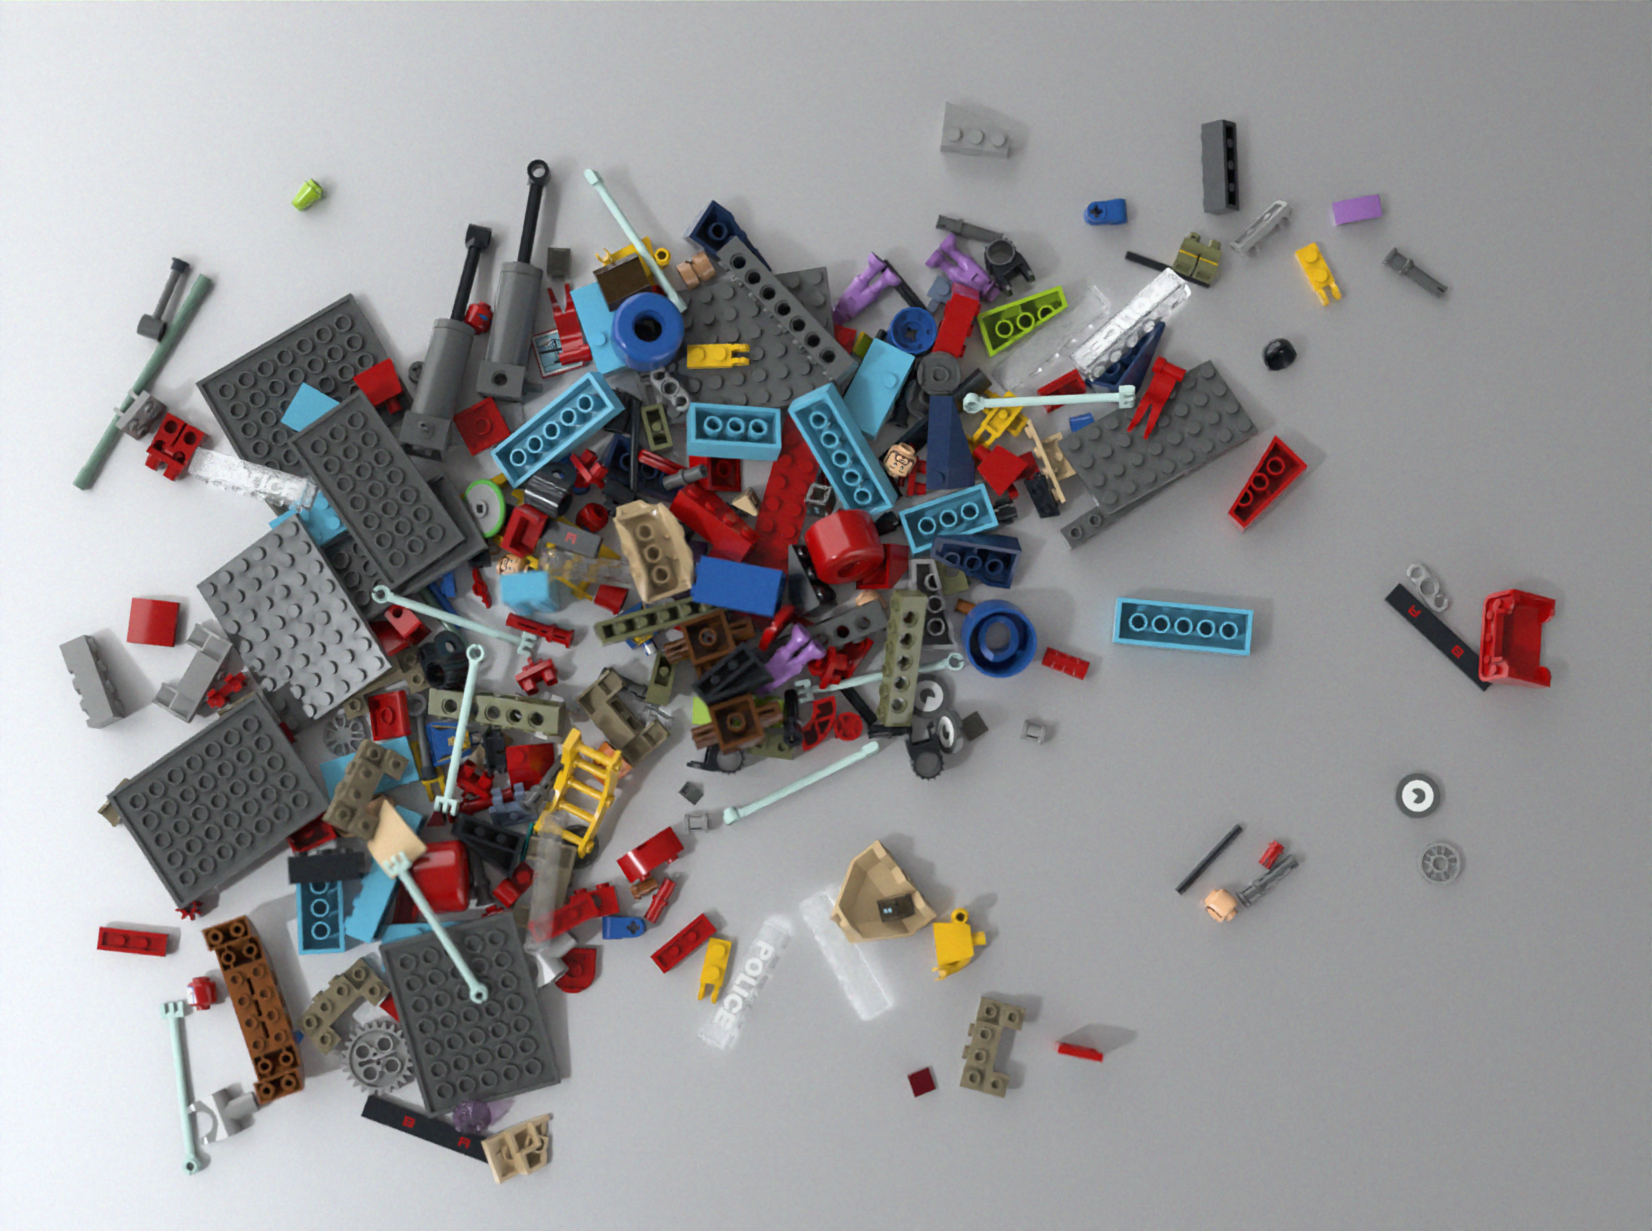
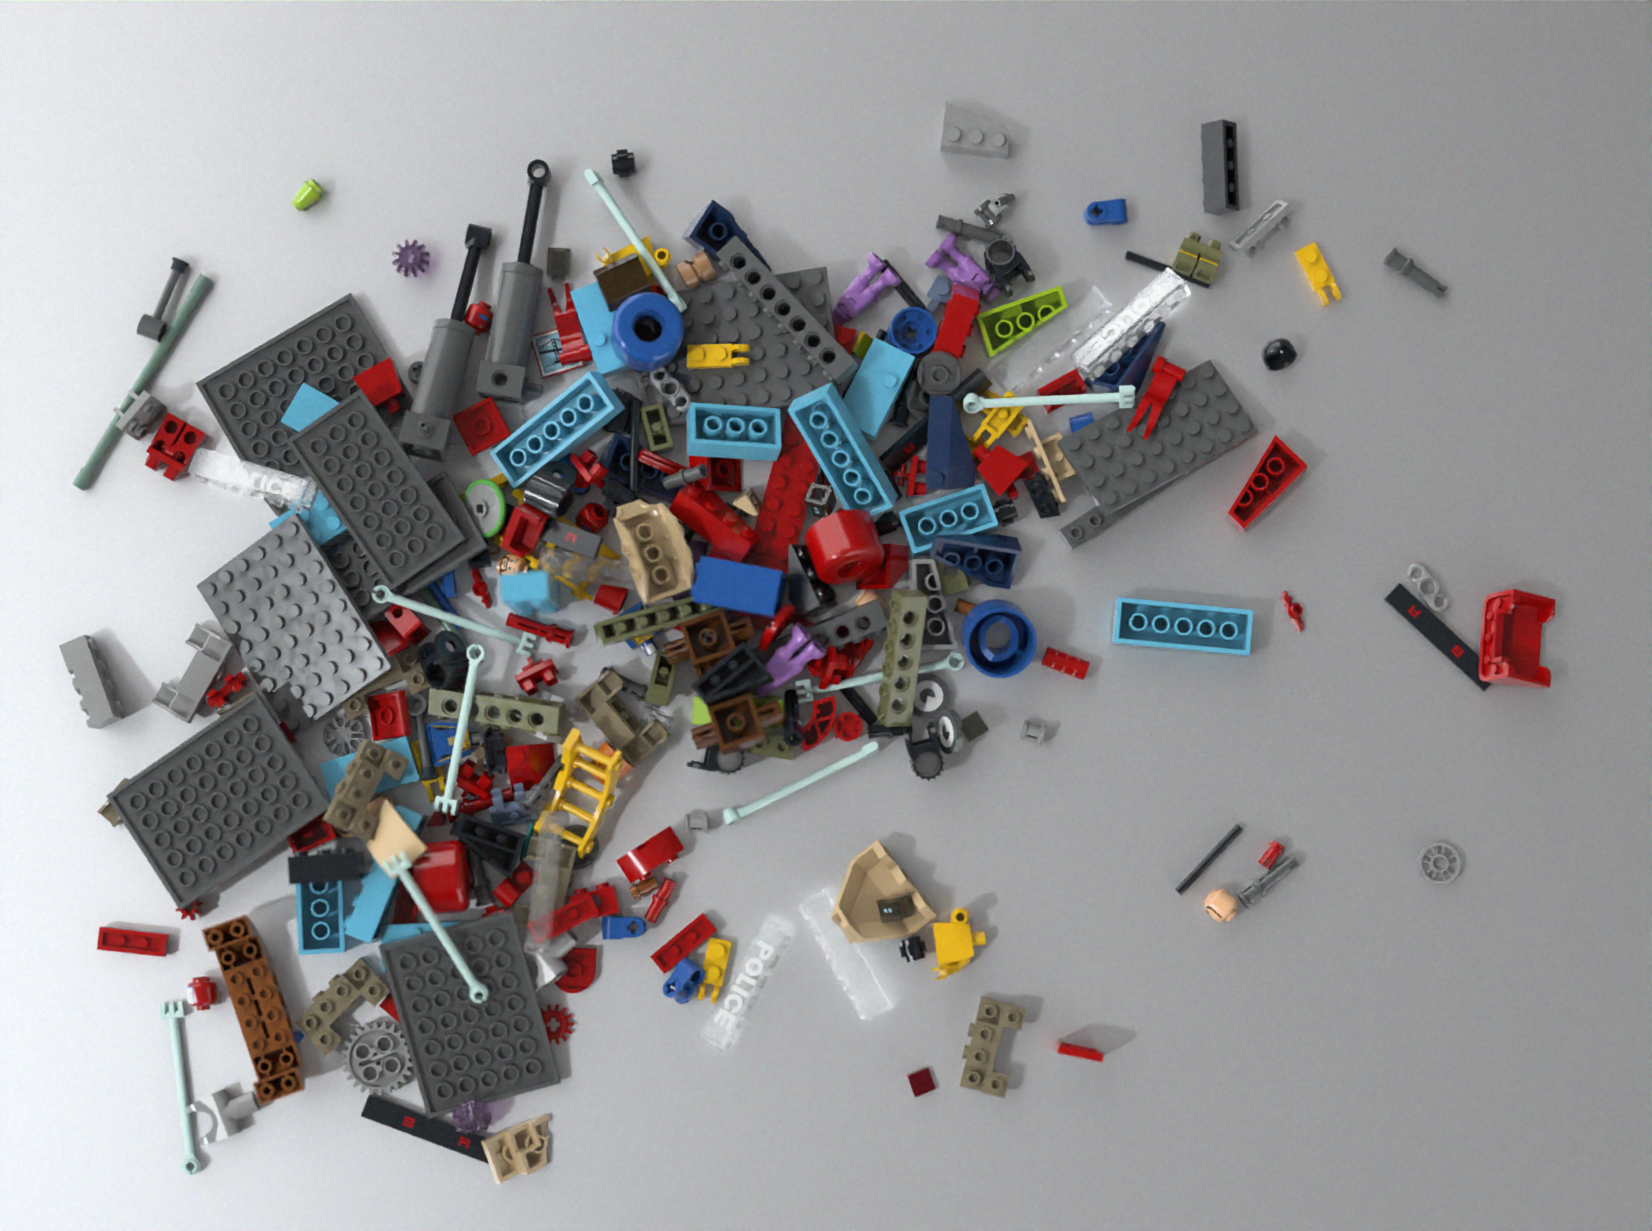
(153, 622): red slope -> none
(403, 256): none -> clear purple gear
(559, 1017): none -> red gear
(623, 163): none -> black gear
(685, 979): none -> blue piece
(690, 793): dark grey piece -> none
(900, 460): light nougat head -> none
(912, 948): none -> black gear
(991, 211): none -> dark grey piece
(1294, 611): none -> red piece
(1357, 209): medium lavender slope -> none
(1417, 795): dark grey tile -> none

